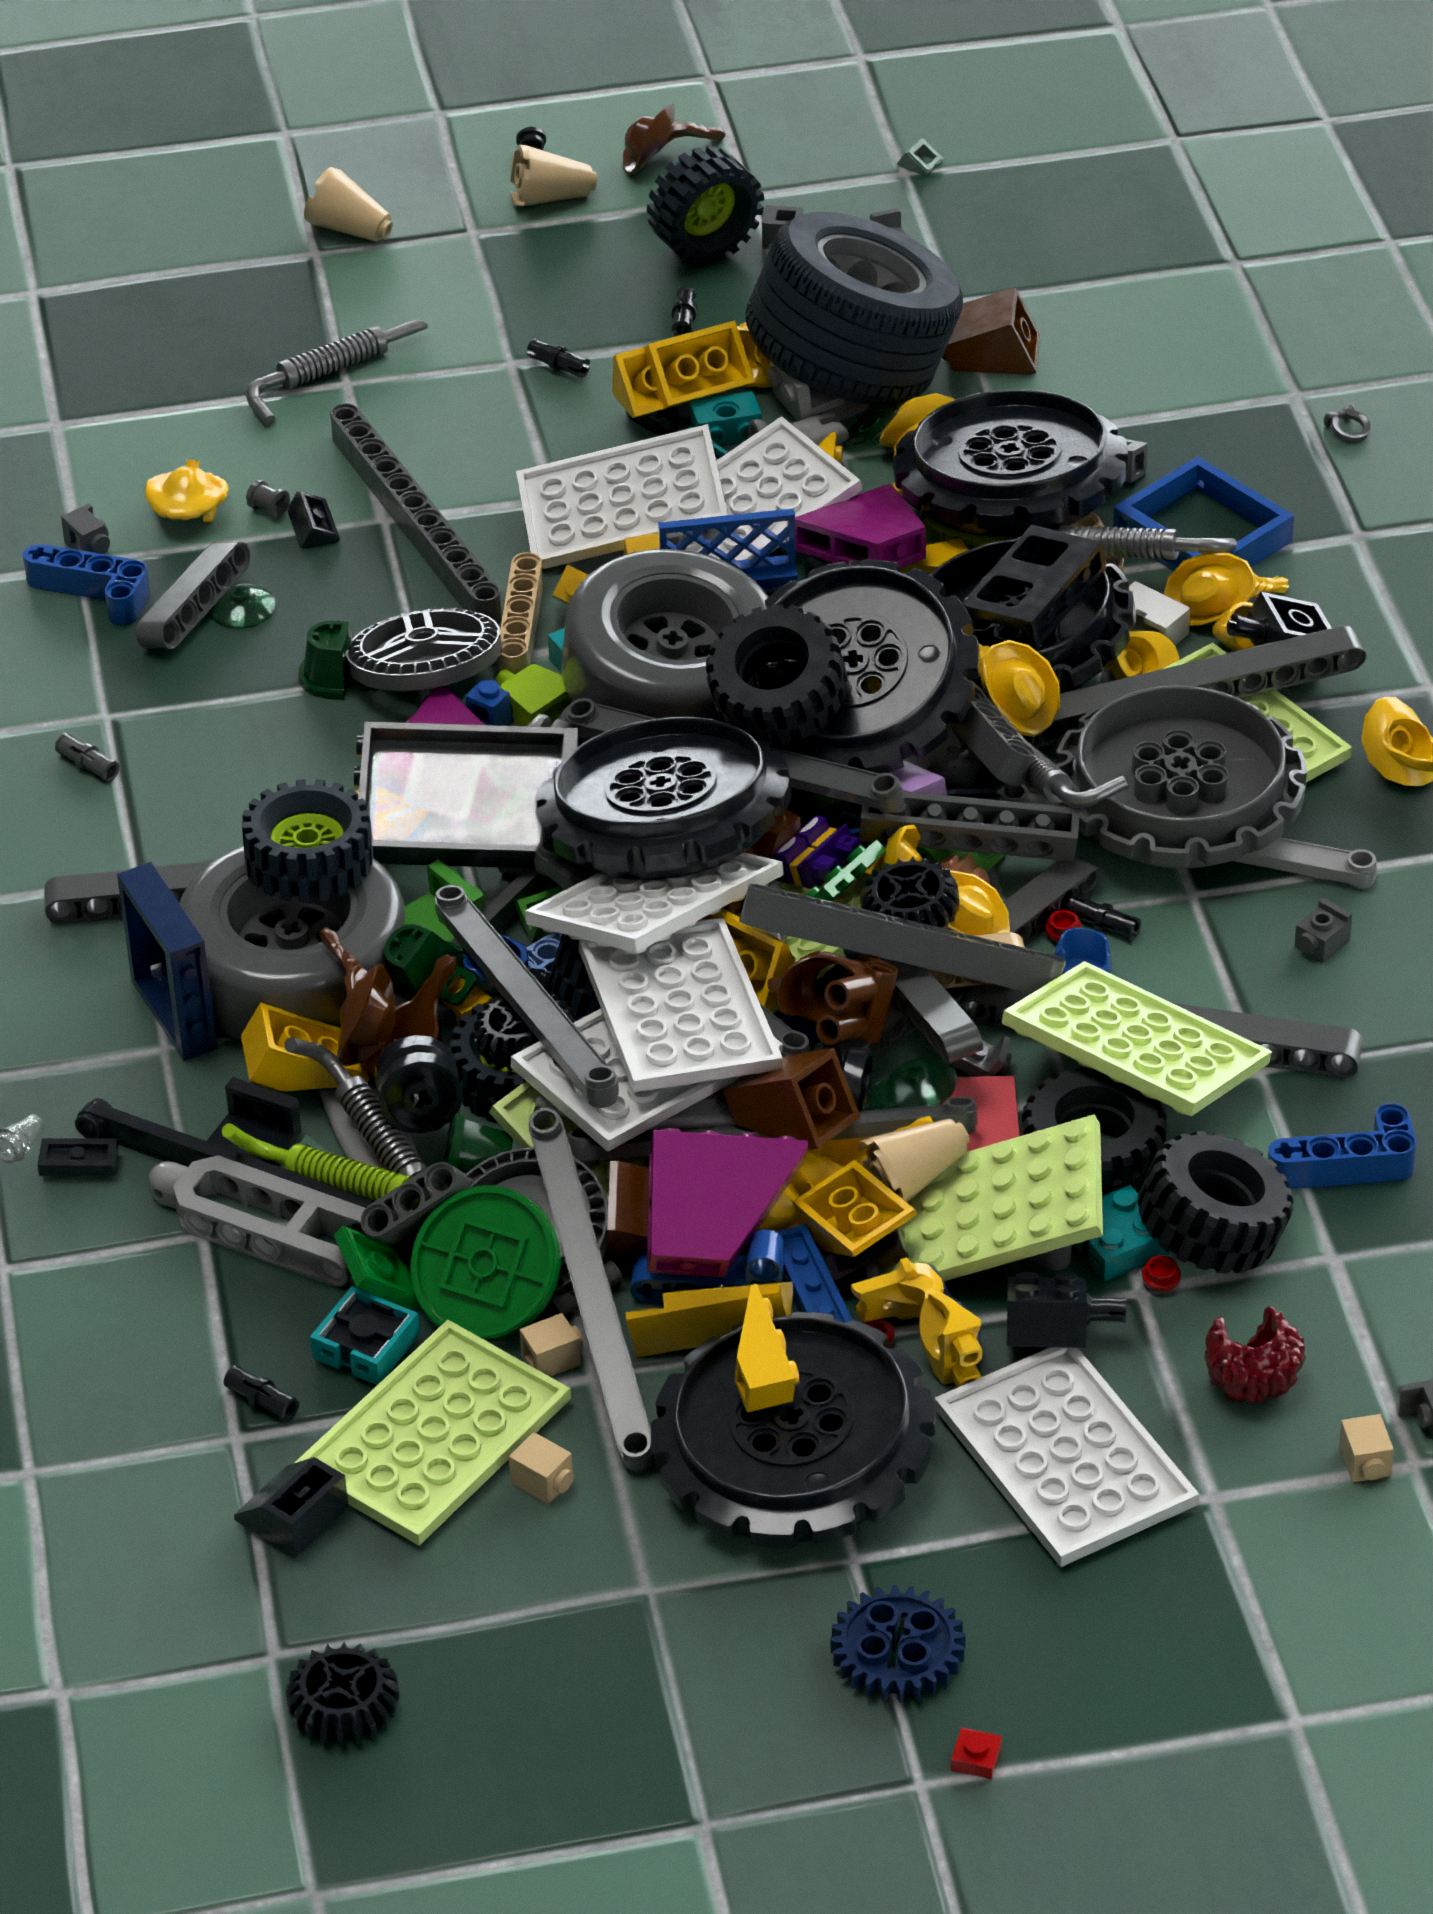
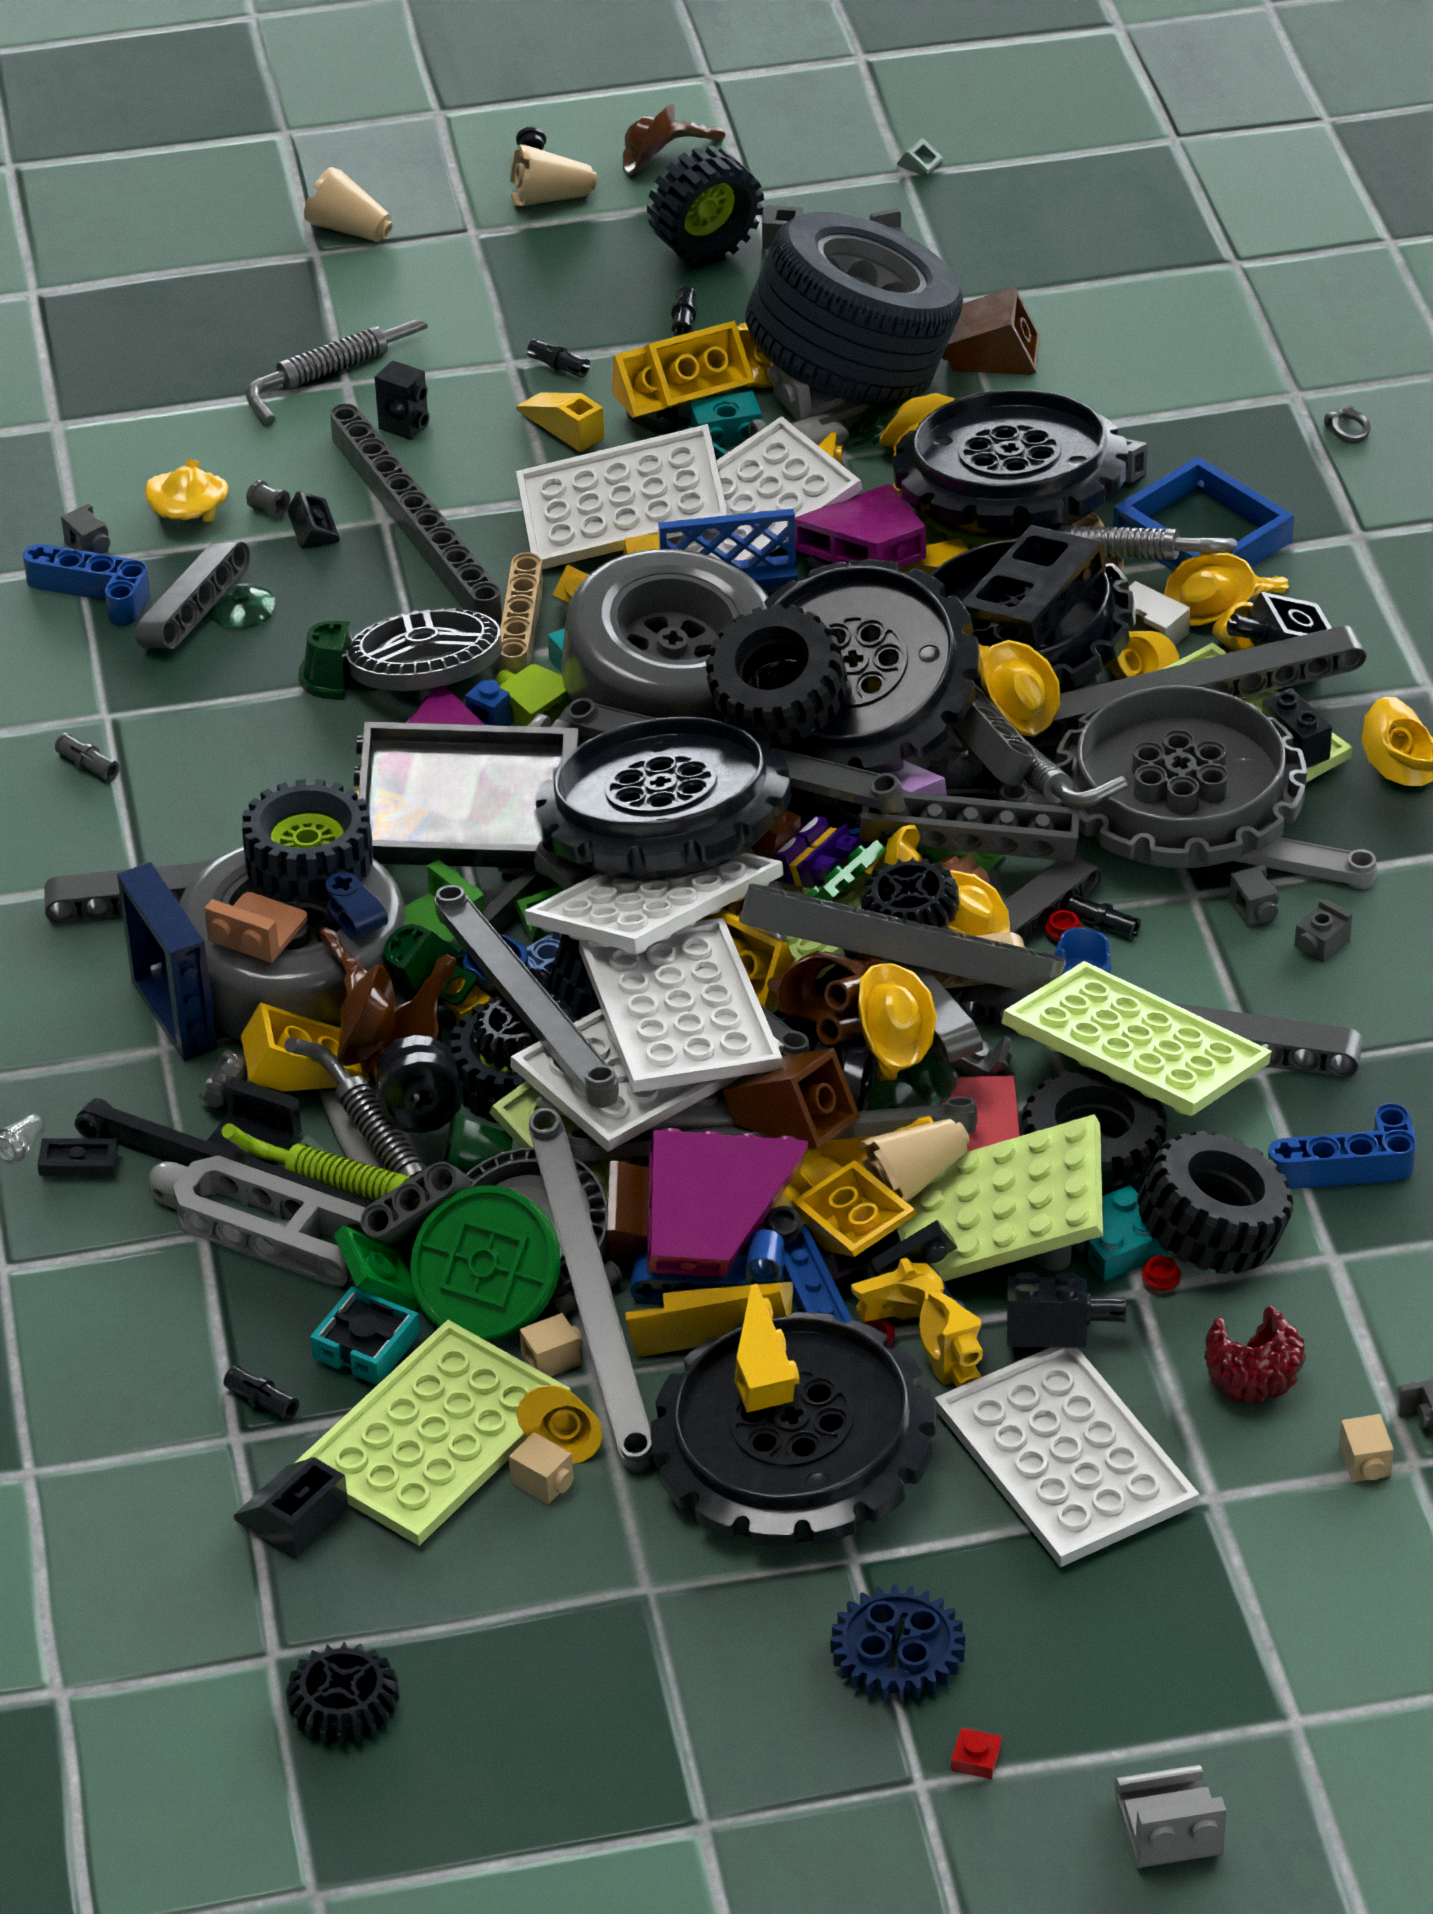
(229, 1066): none -> dark grey hair
(254, 925): none -> nougat bracket
(354, 905): none -> dark blue piece
(401, 400): none -> black brick
(560, 1419): none -> yellow piece
(567, 416): none -> yellow slope
(784, 1222): none -> black plate
(895, 1018): none -> yellow hat
(925, 1246): none -> black plate
(1170, 1816): none -> light grey piece
(1253, 896): none -> dark grey brick
(1309, 729): none -> black brick

